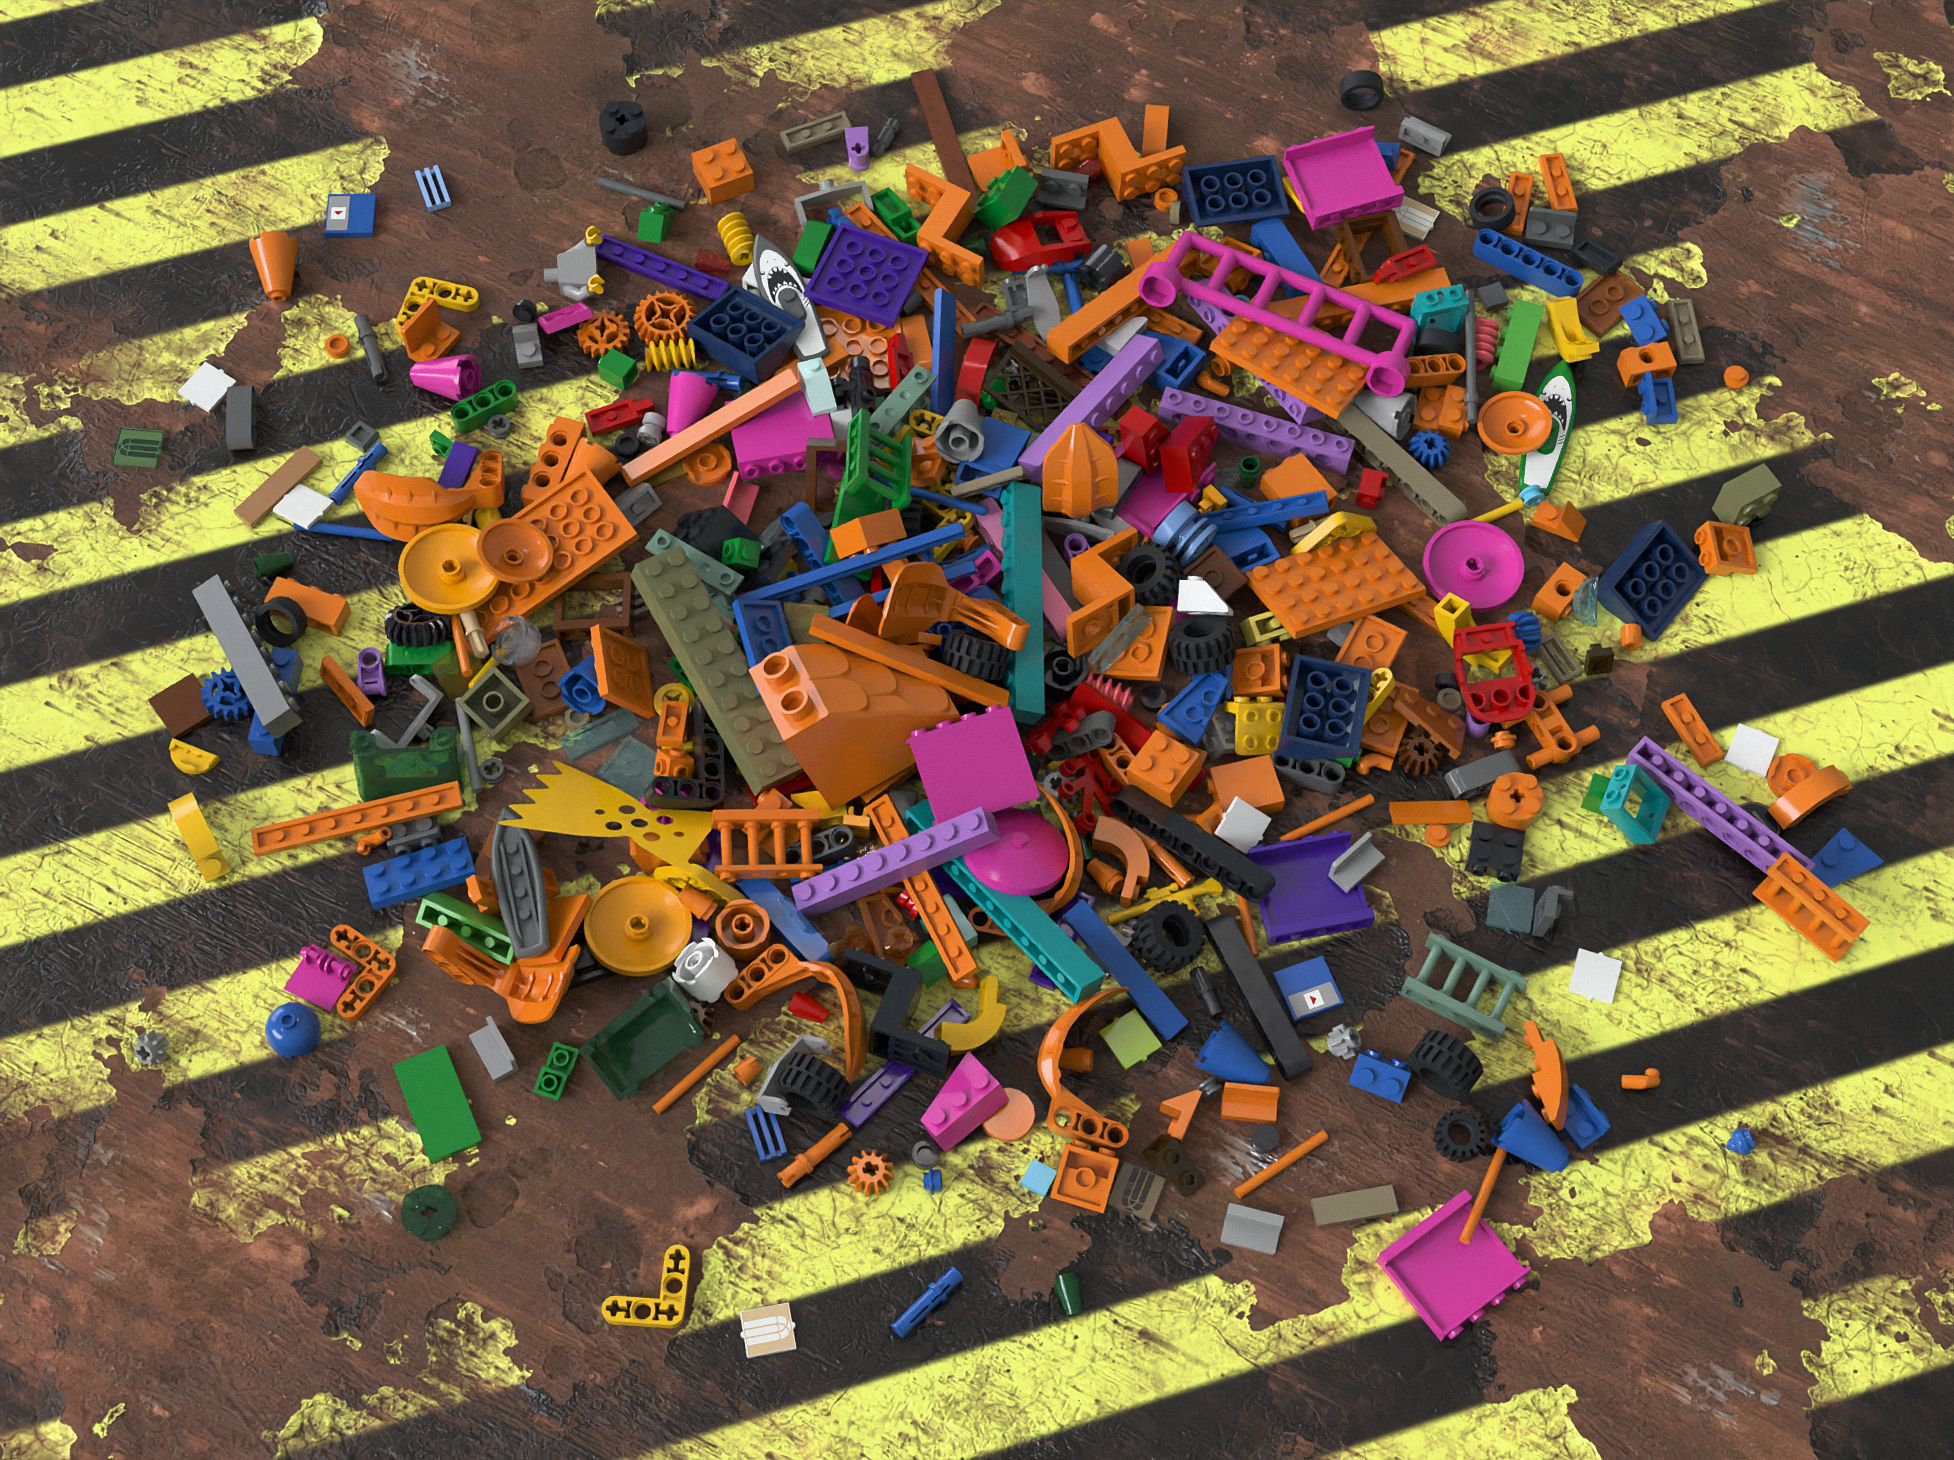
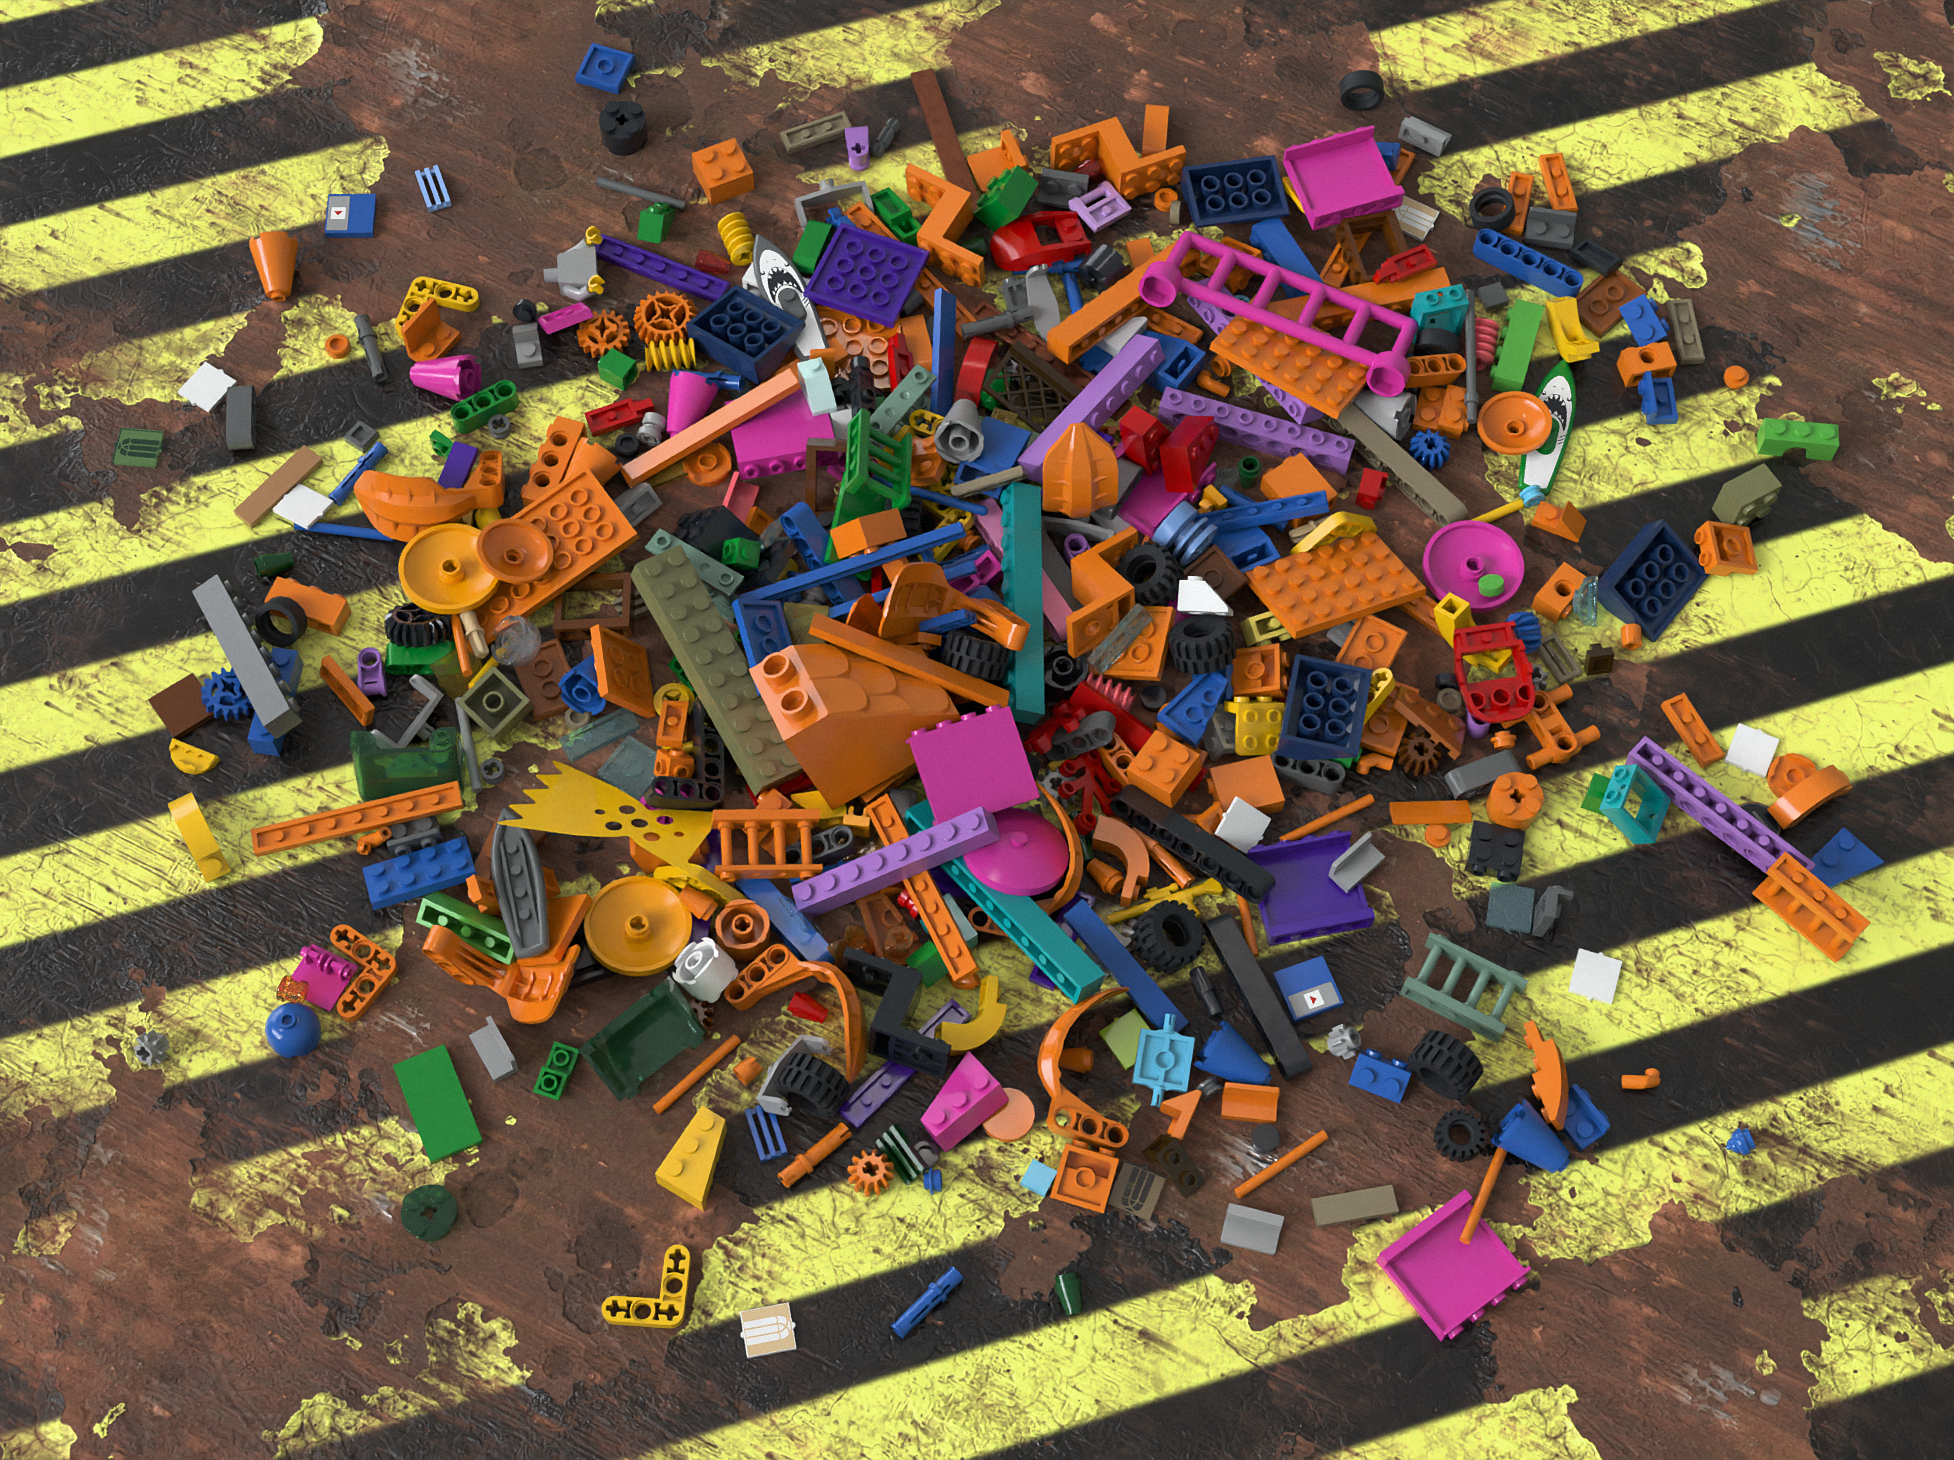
(292, 990): none -> clear orange wheel
(605, 68): none -> blue tile
(693, 1159): none -> yellow wedge
(758, 520): none -> orange plate
(827, 356): none -> orange slope
(899, 1157): none -> dark green tile
(947, 622): none -> blue tile
(1103, 212): none -> lavender plate
(1163, 1060): none -> medium azure plate
(1491, 585): none -> bright green tile
(1778, 435): none -> bright green arch

